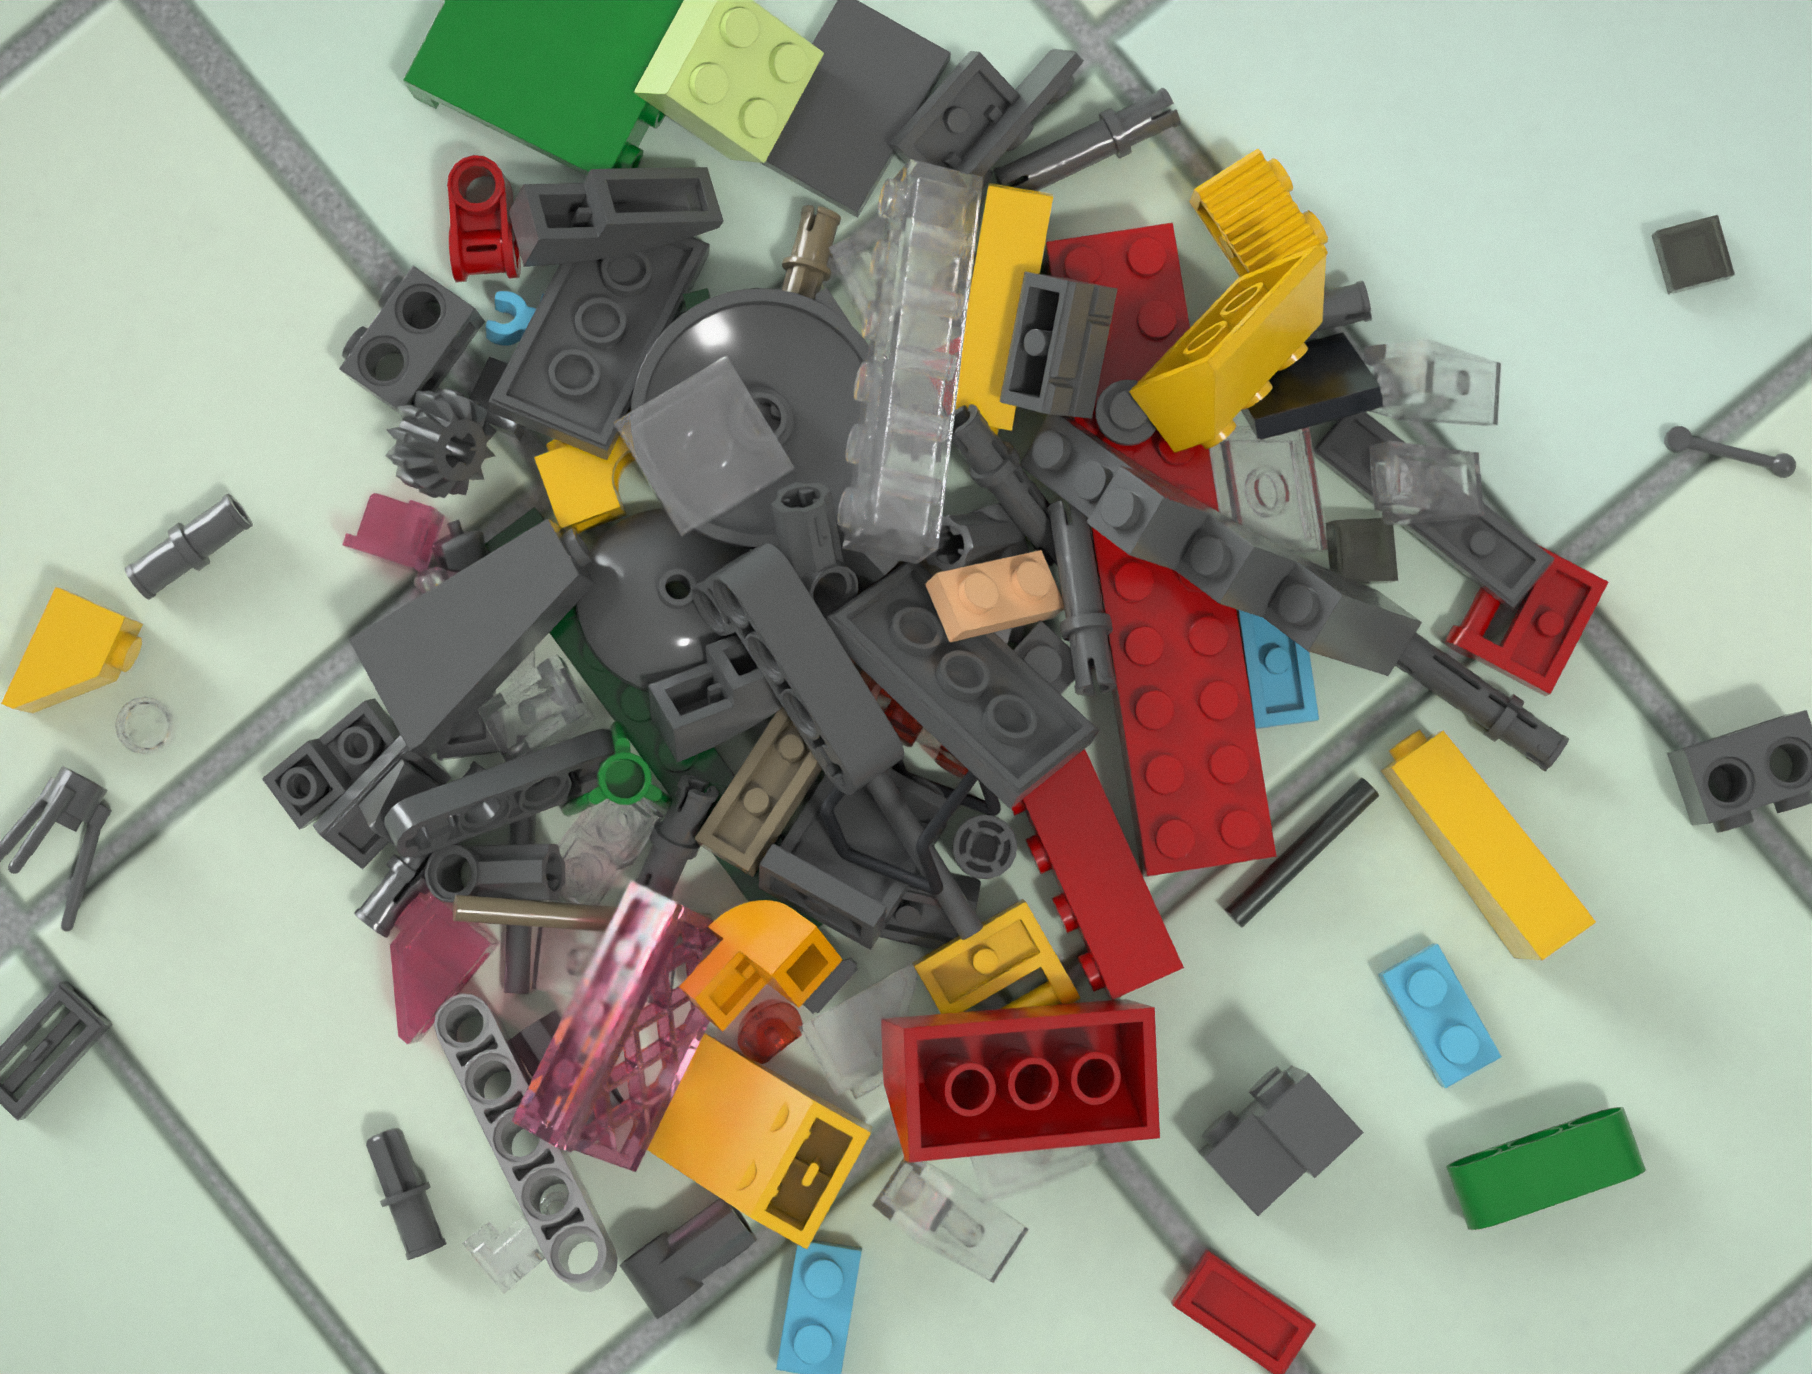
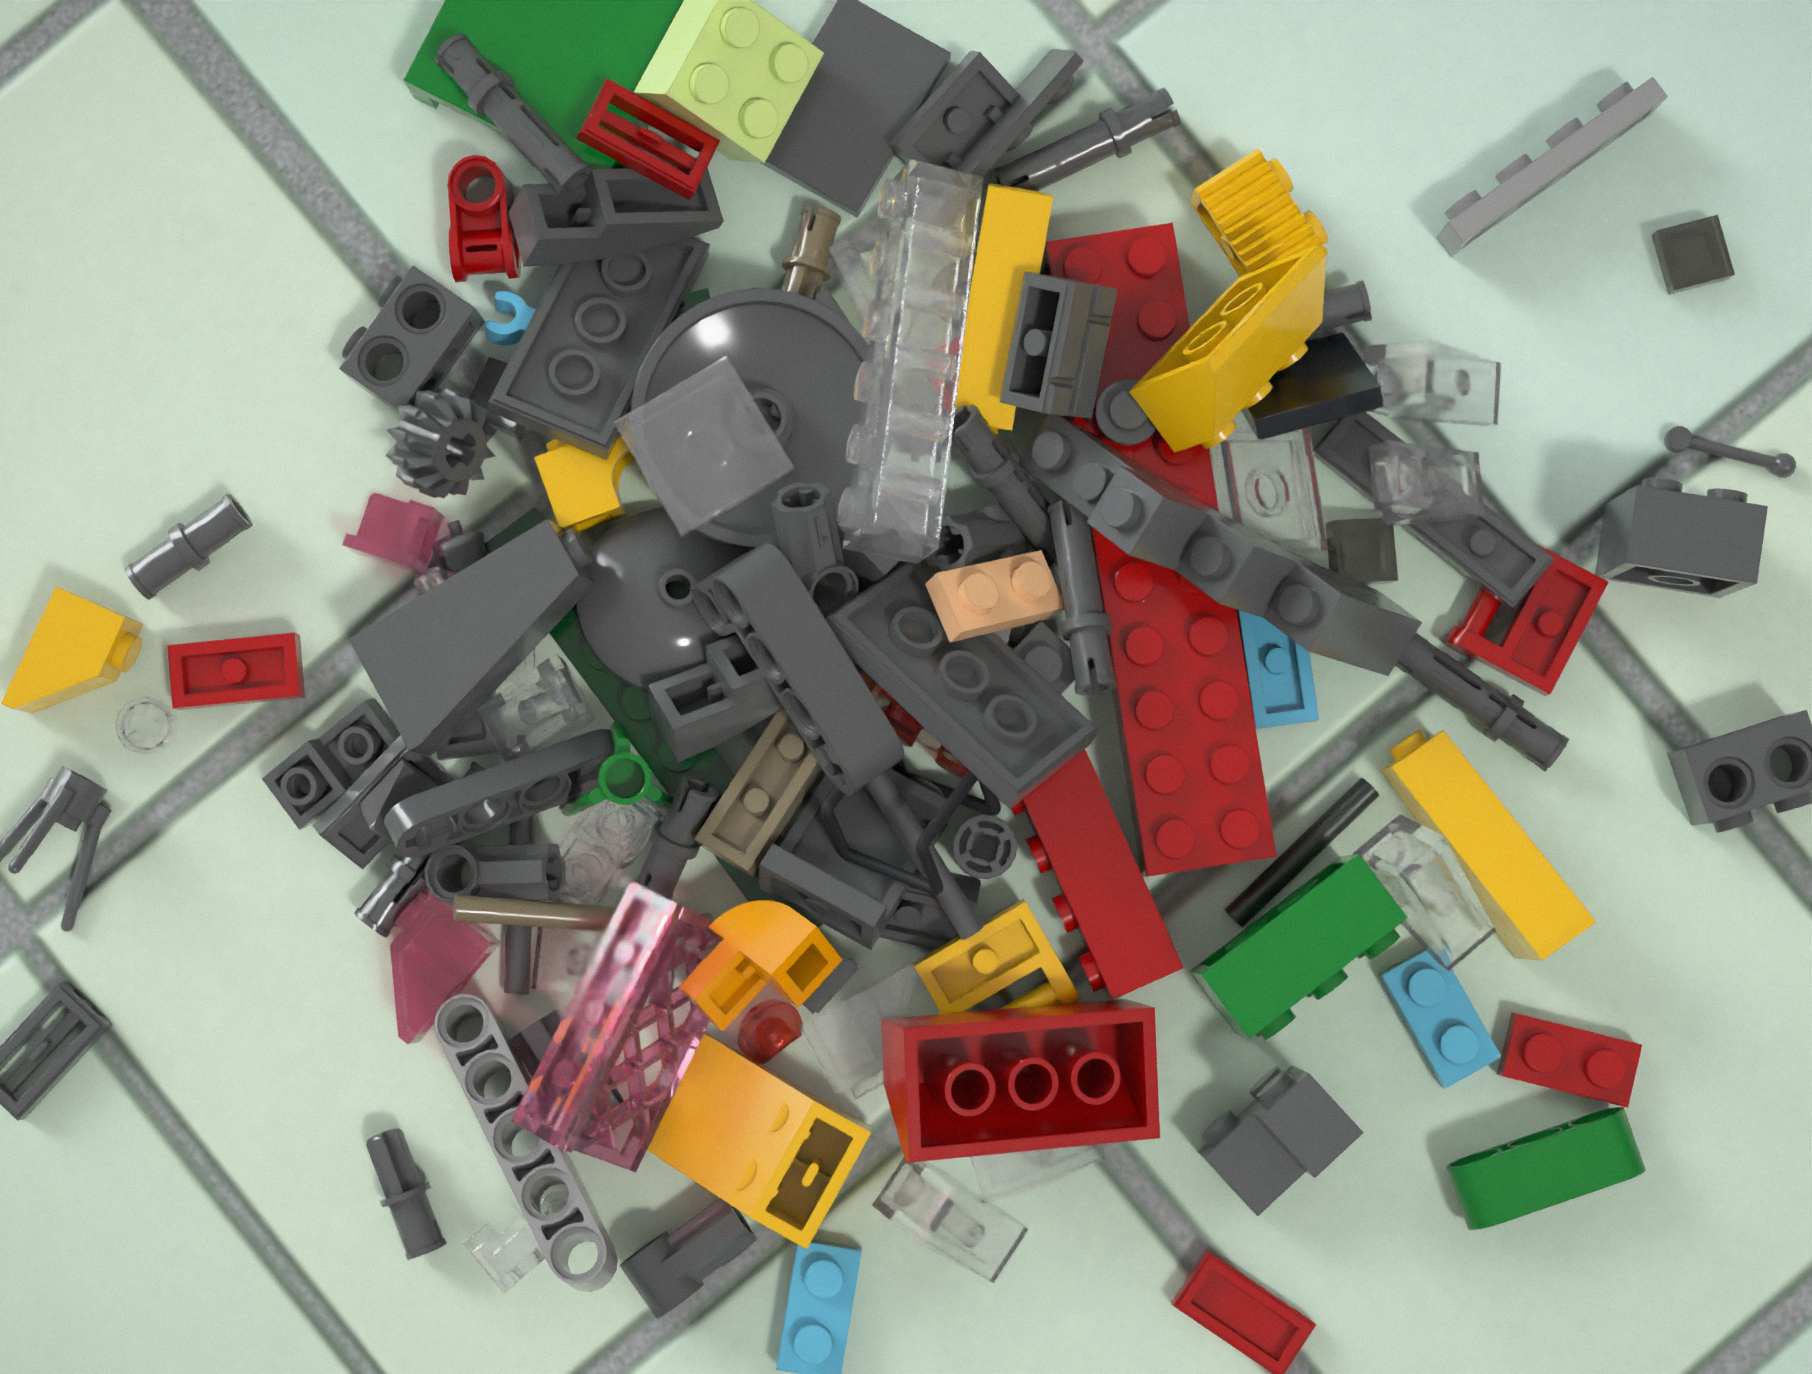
(236, 671): none -> red plate
(493, 94): none -> dark grey pin
(636, 158): none -> red tile
(1300, 947): none -> green brick
(1429, 889): none -> clear slope
(1569, 149): none -> light grey plate
(1569, 1059): none -> red plate
(1682, 539): none -> dark grey brick

